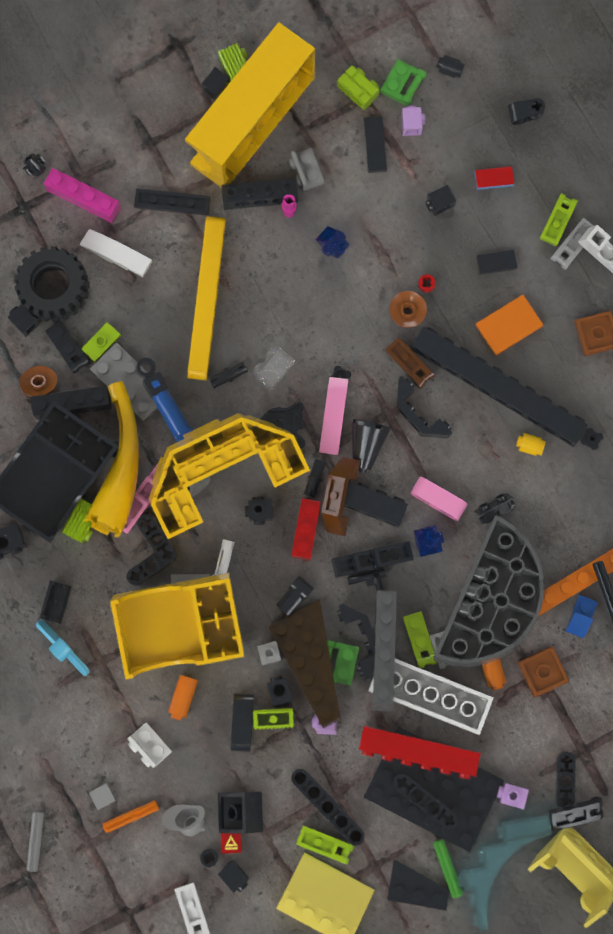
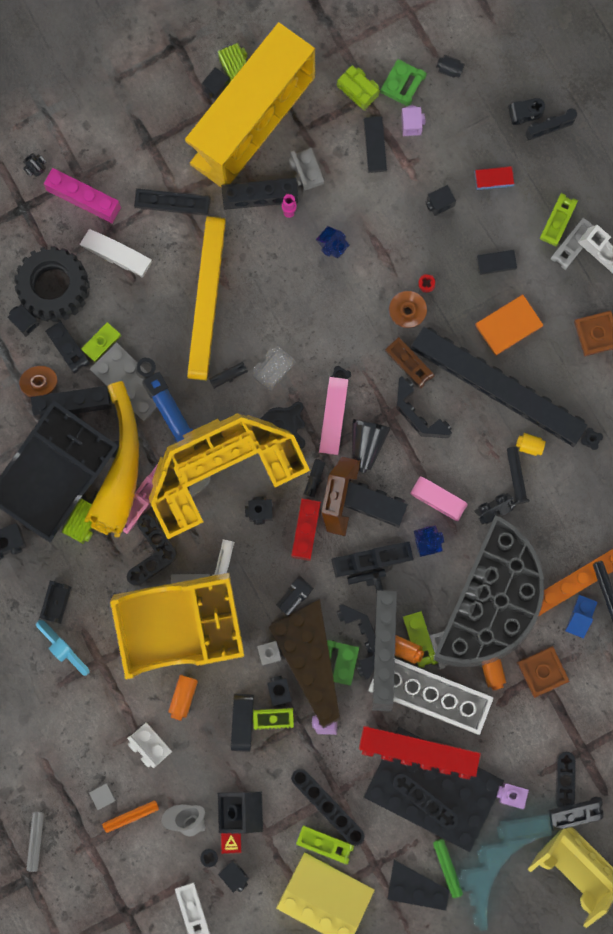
(408, 650): none -> orange brick
(517, 475): none -> black axle
(551, 124): none -> black plate

